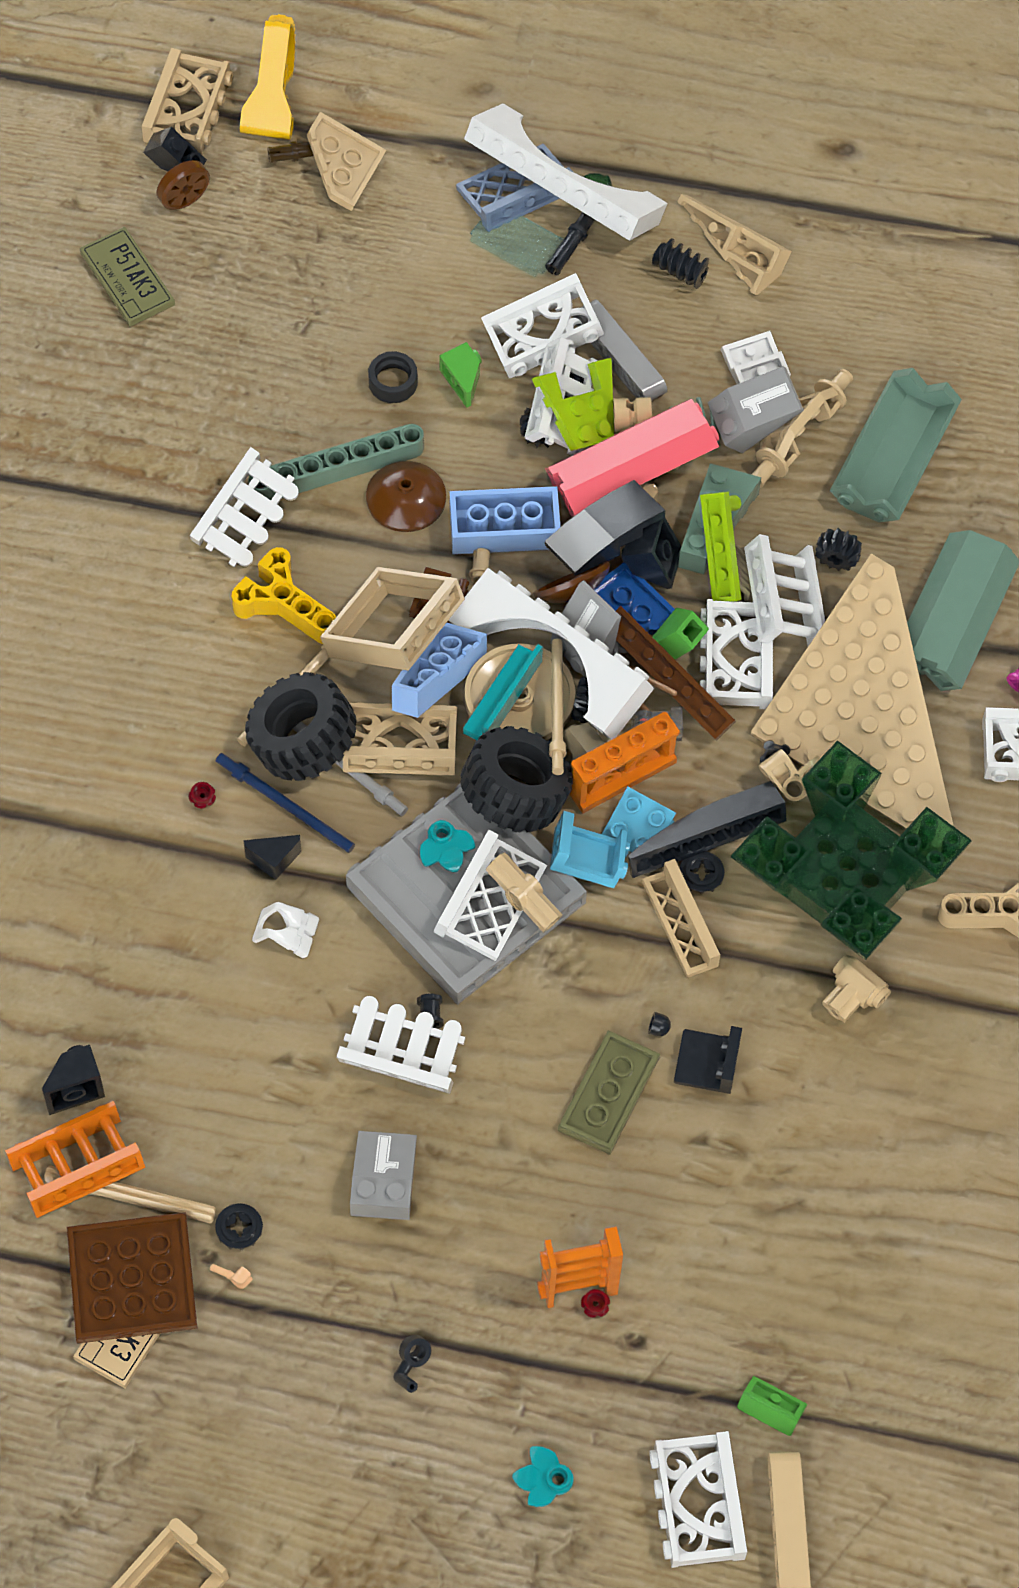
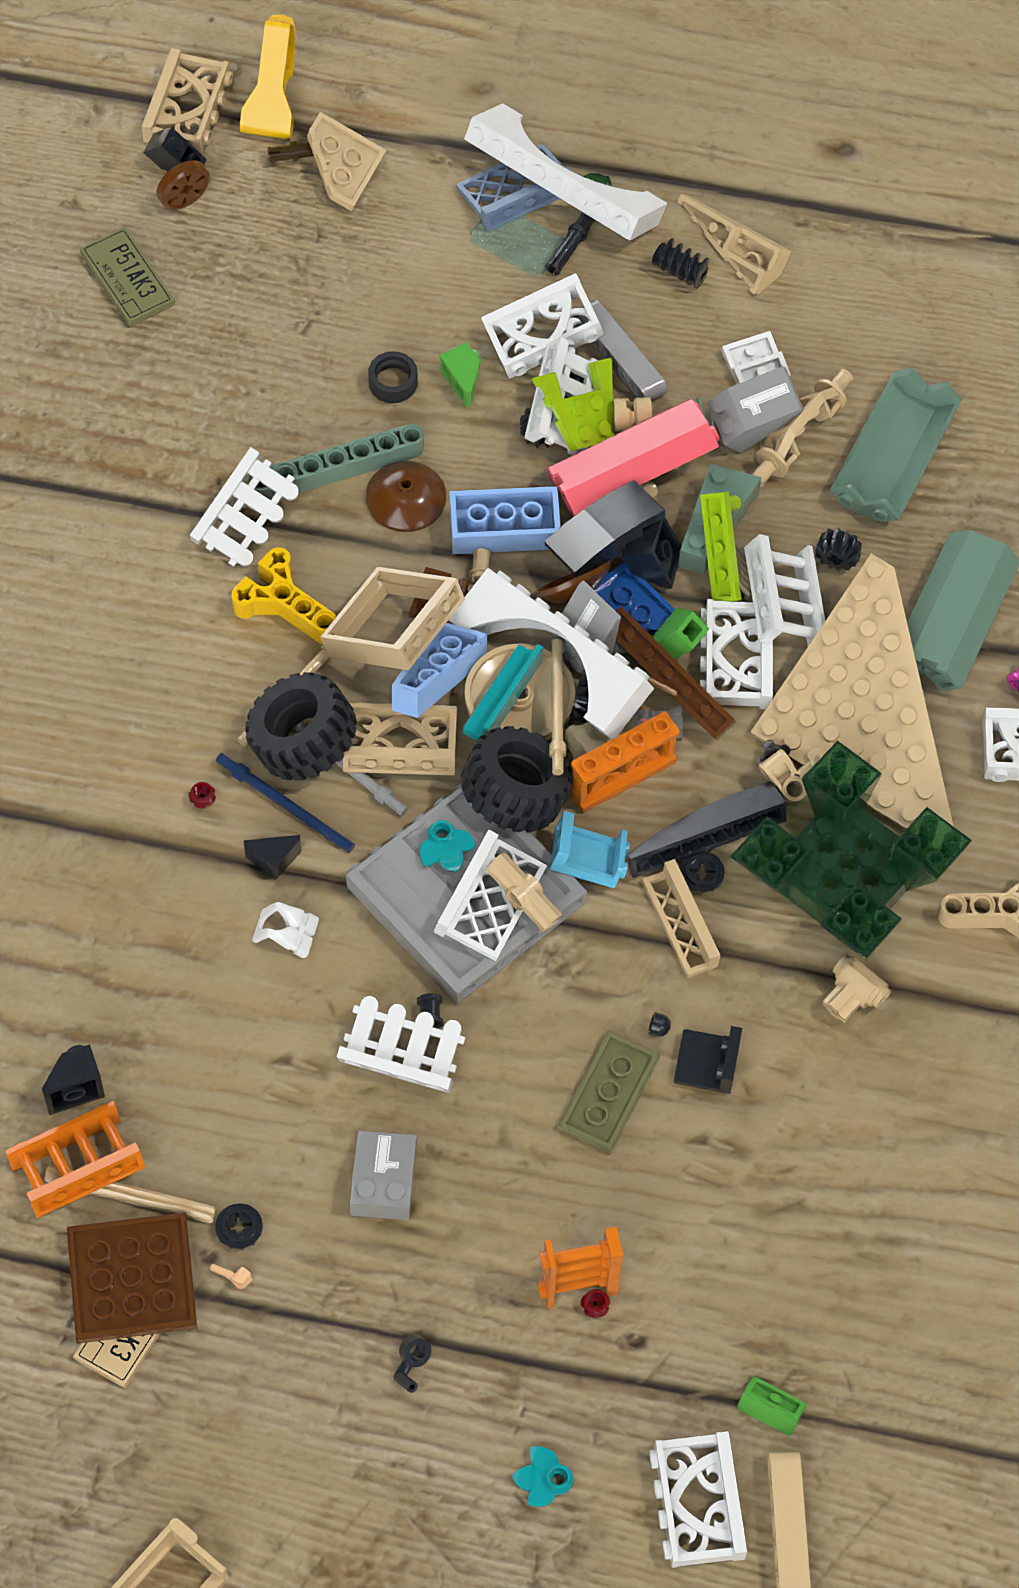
(639, 817): medium azure hinge -> none

